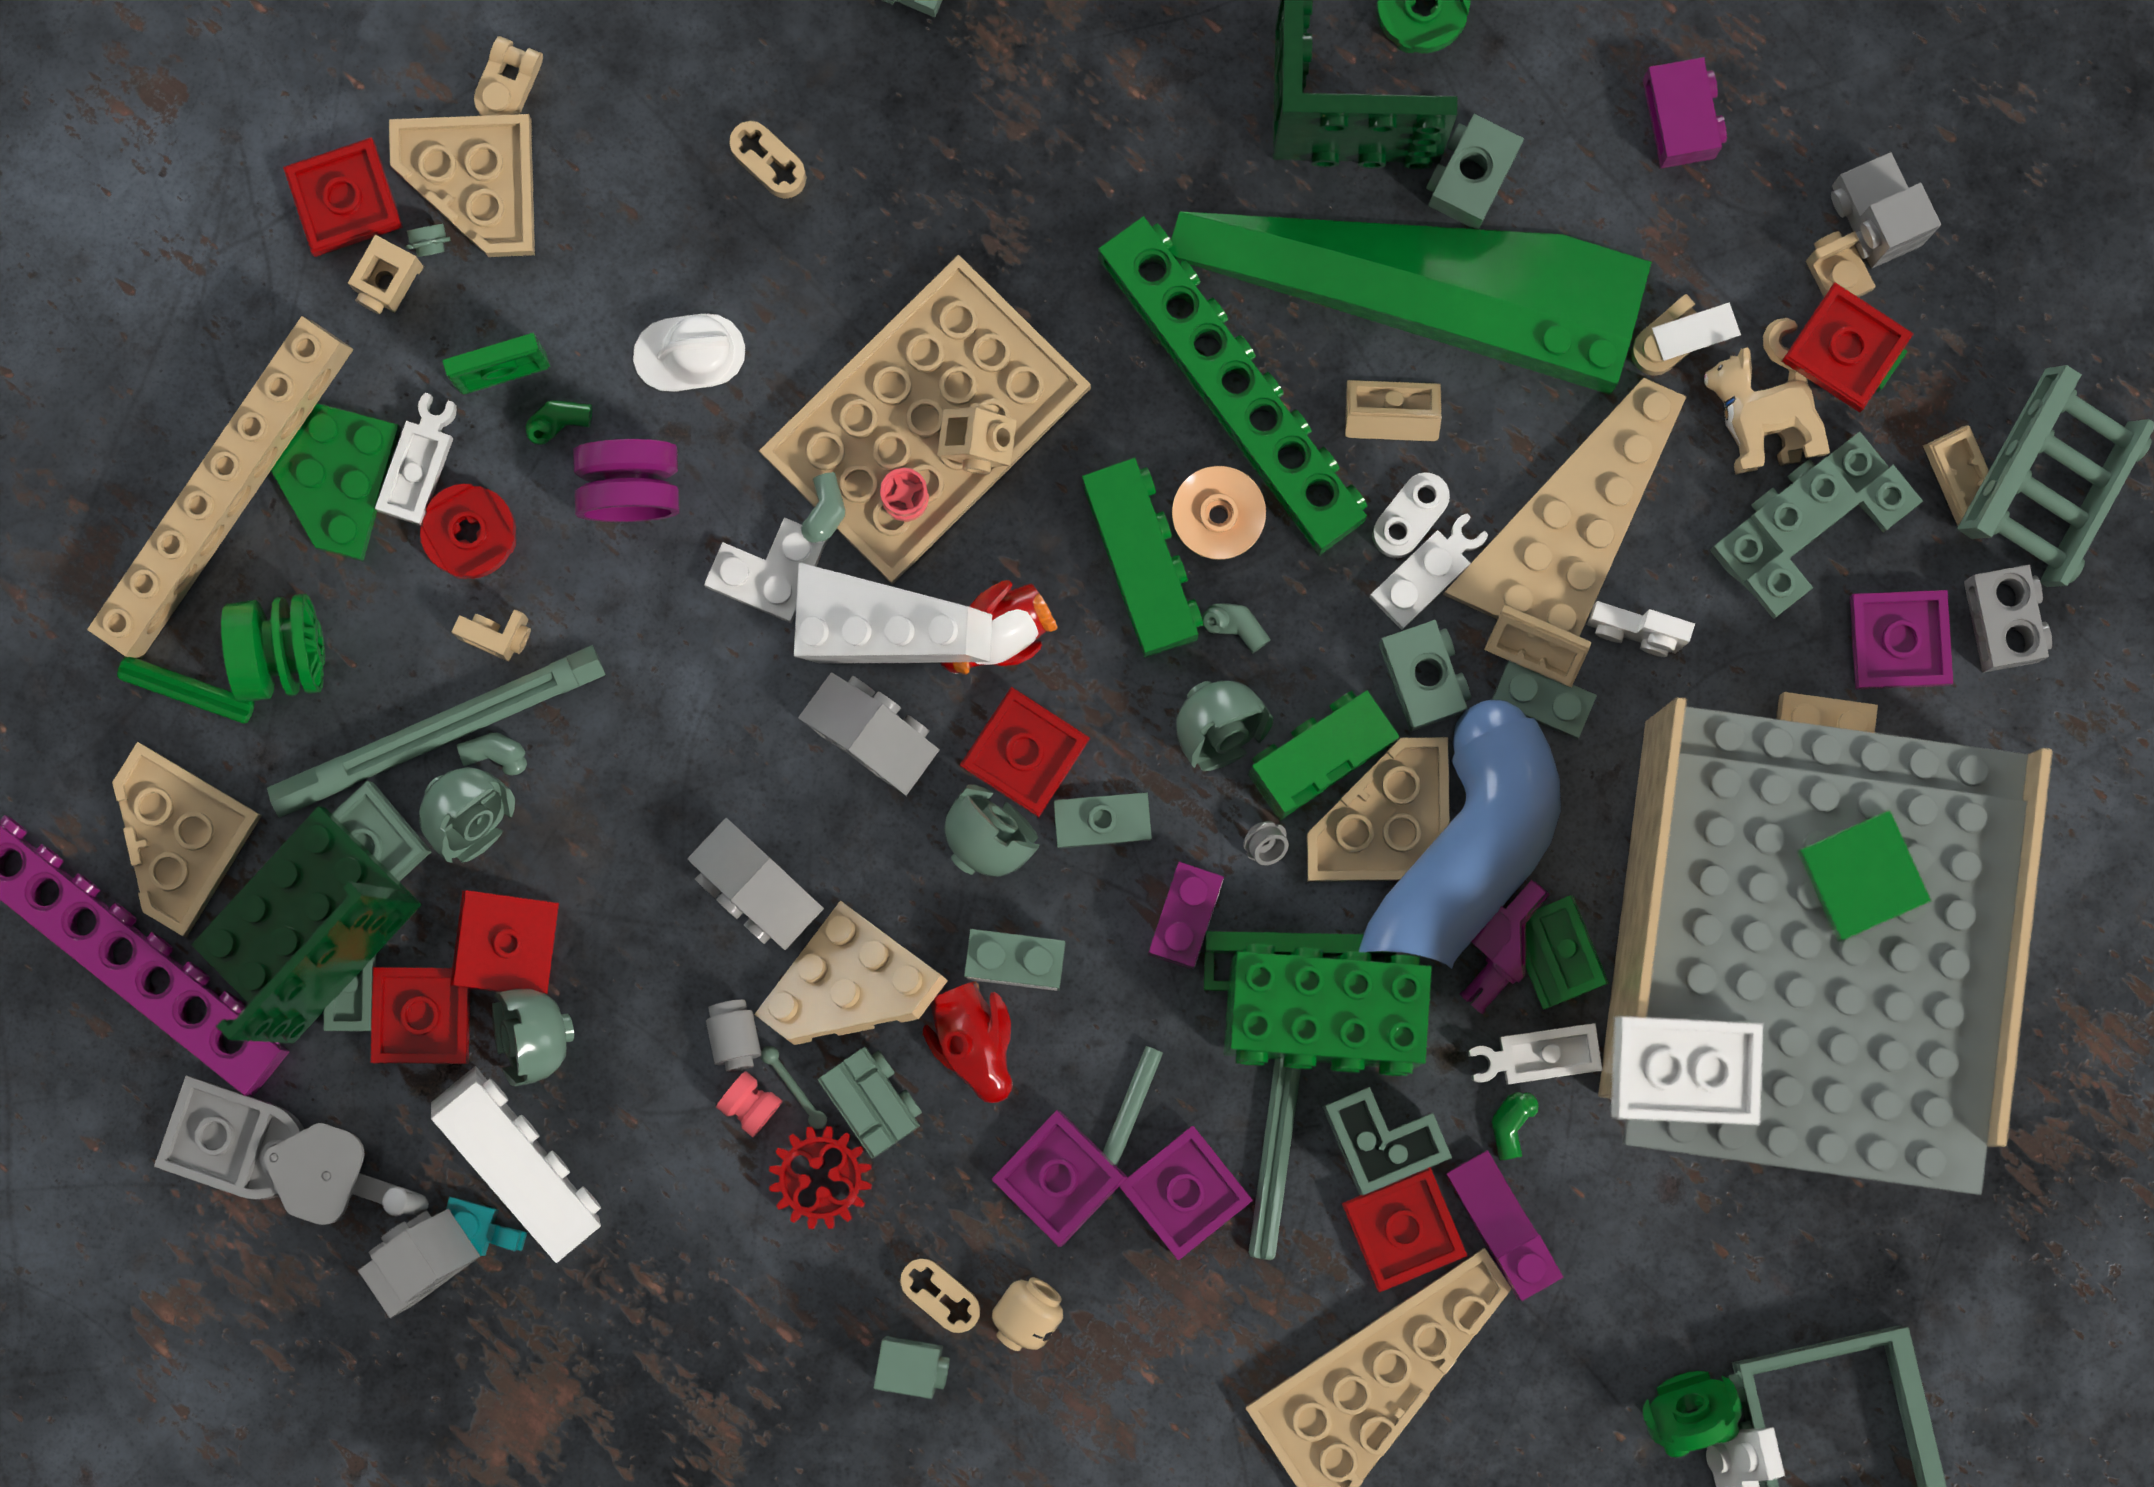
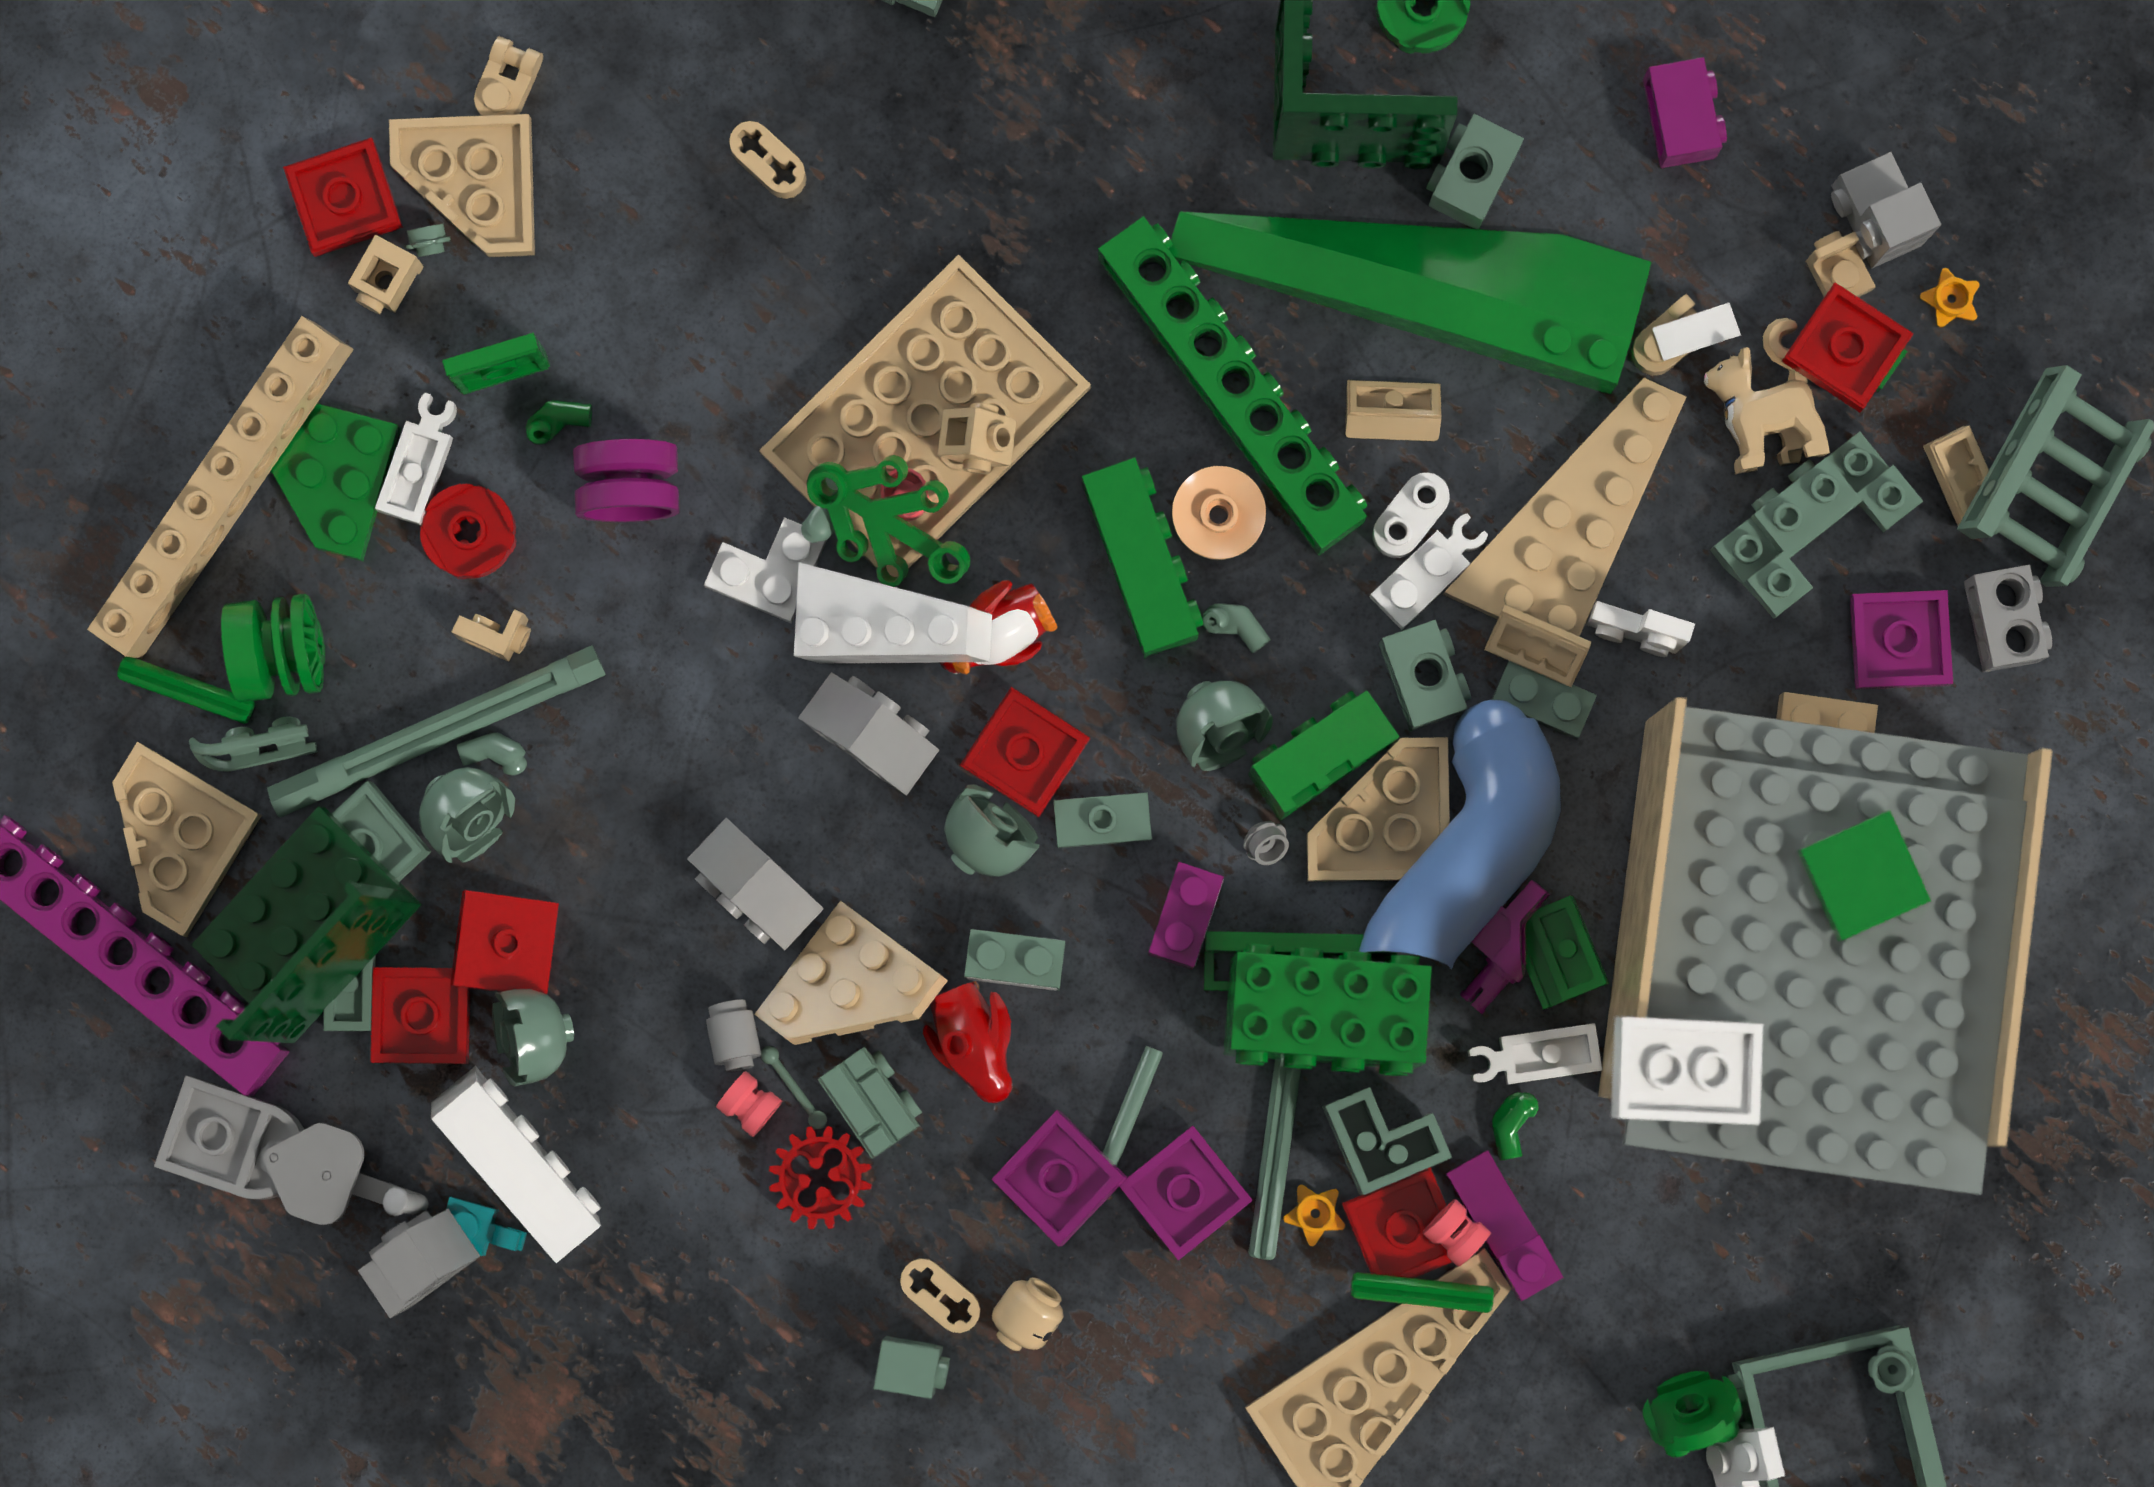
(244, 746): none -> sand green piece
(689, 352): white piece -> none
(882, 519): none -> green plant
(1315, 1227): none -> light orange plate
(1422, 1292): none -> green axle
(1464, 1240): none -> coral wheel
(1883, 1378): none -> sand green plate
(1951, 285): none -> light orange plate

